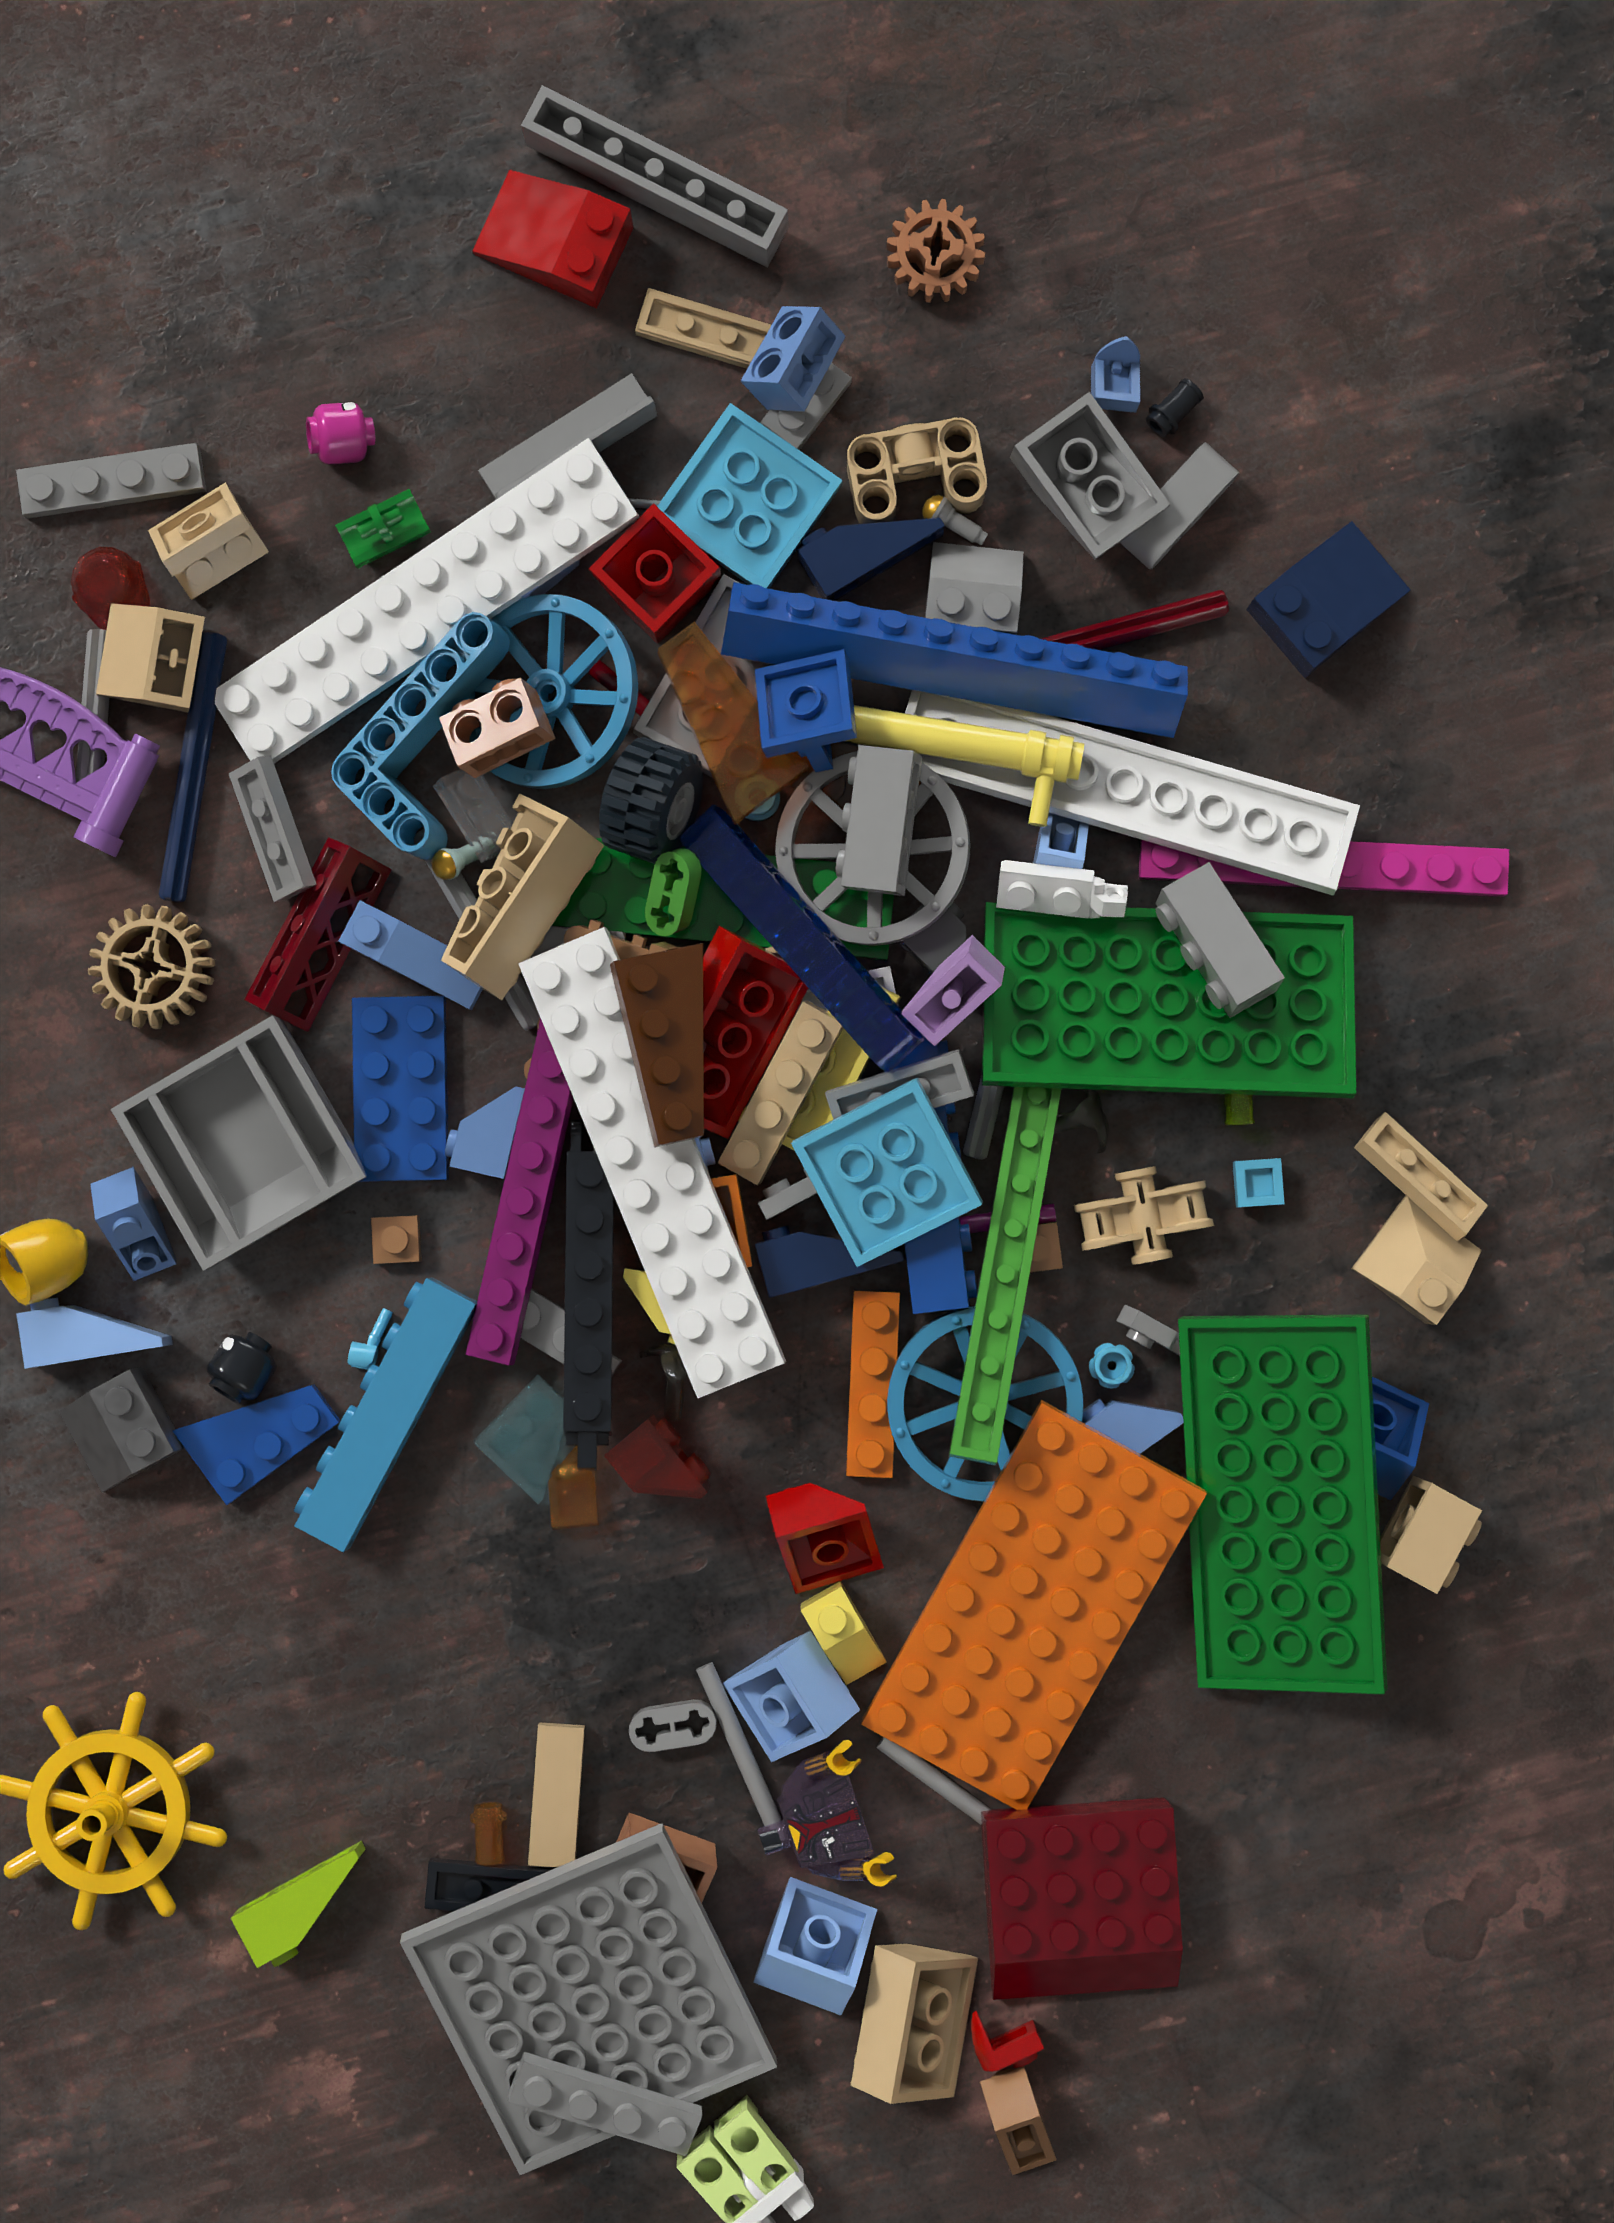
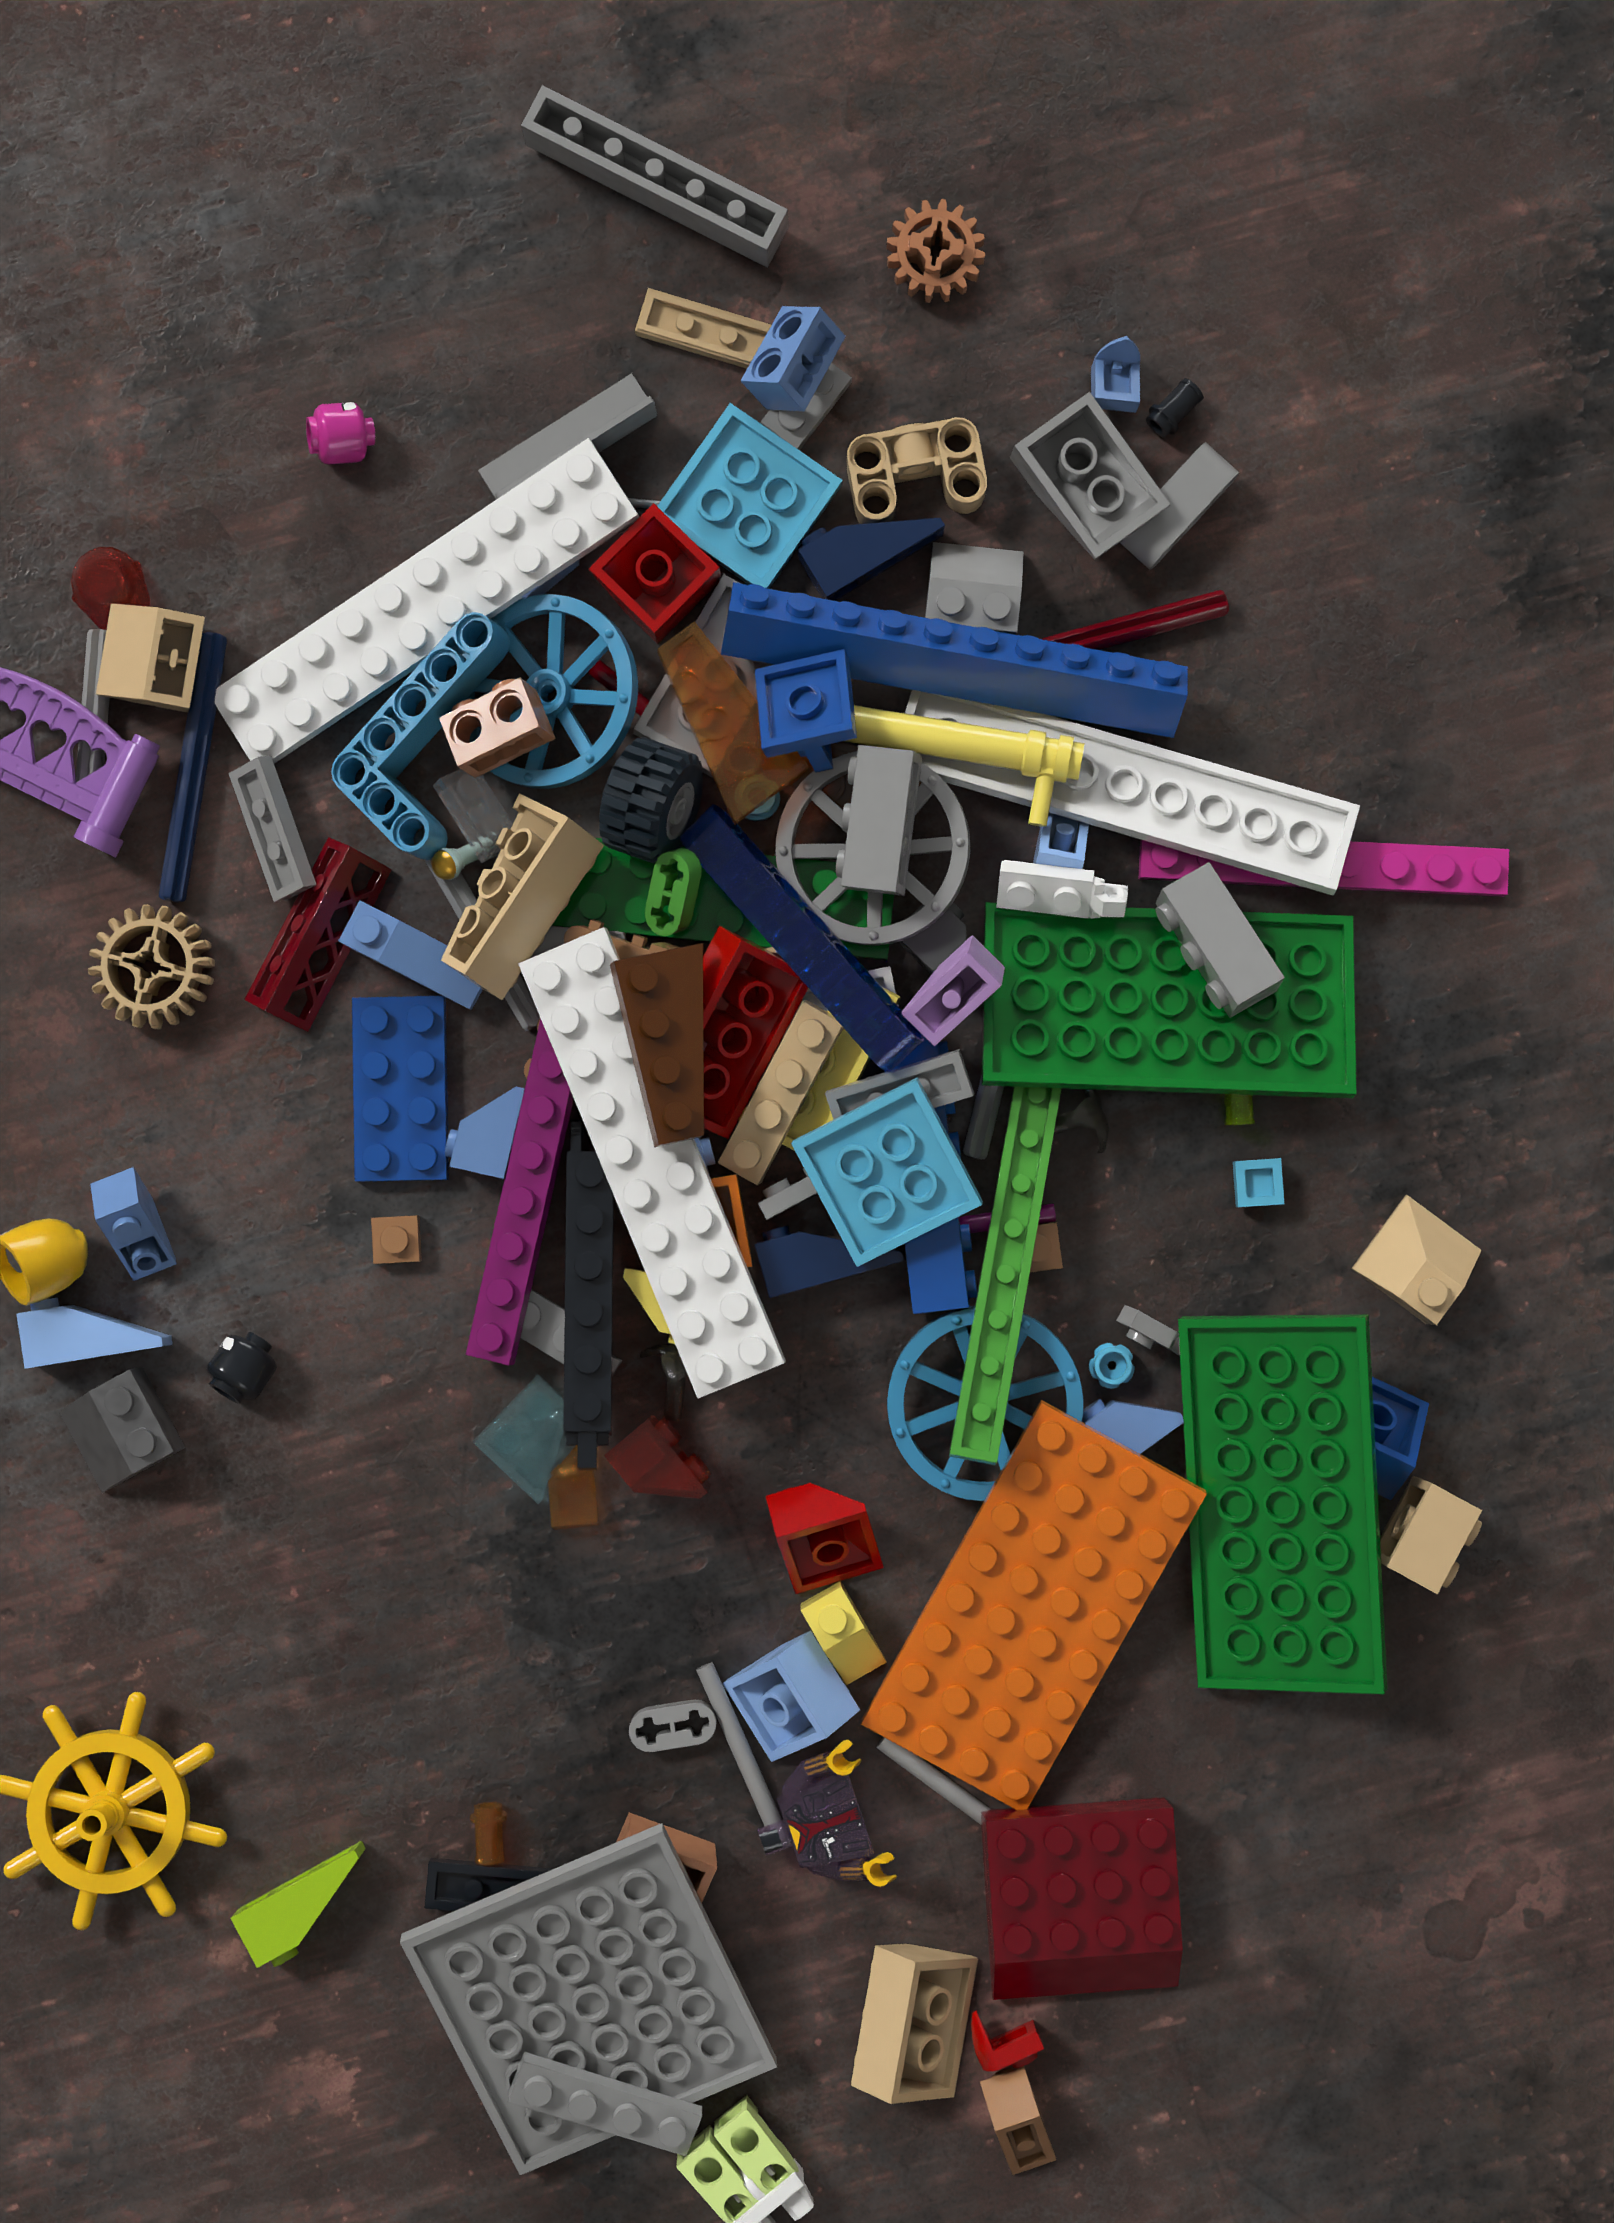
(111, 480): light grey plate -> none
(207, 541): tan bracket -> none
(240, 1141): light grey slope -> none
(256, 1440): blue wing -> none
(364, 1355): medium azure hand -> none
(383, 528): green hips -> none
(386, 1414): dark azure brick -> none
(556, 235): red slope -> none
(556, 1794): tan tile -> none
(816, 1946): light blue slope -> none
(872, 1362): orange plate -> none
(940, 507): light grey piece -> none
(1127, 1218): tan axle -> none
(1327, 599): dark blue slope -> none
(1421, 1176): tan plate -> none

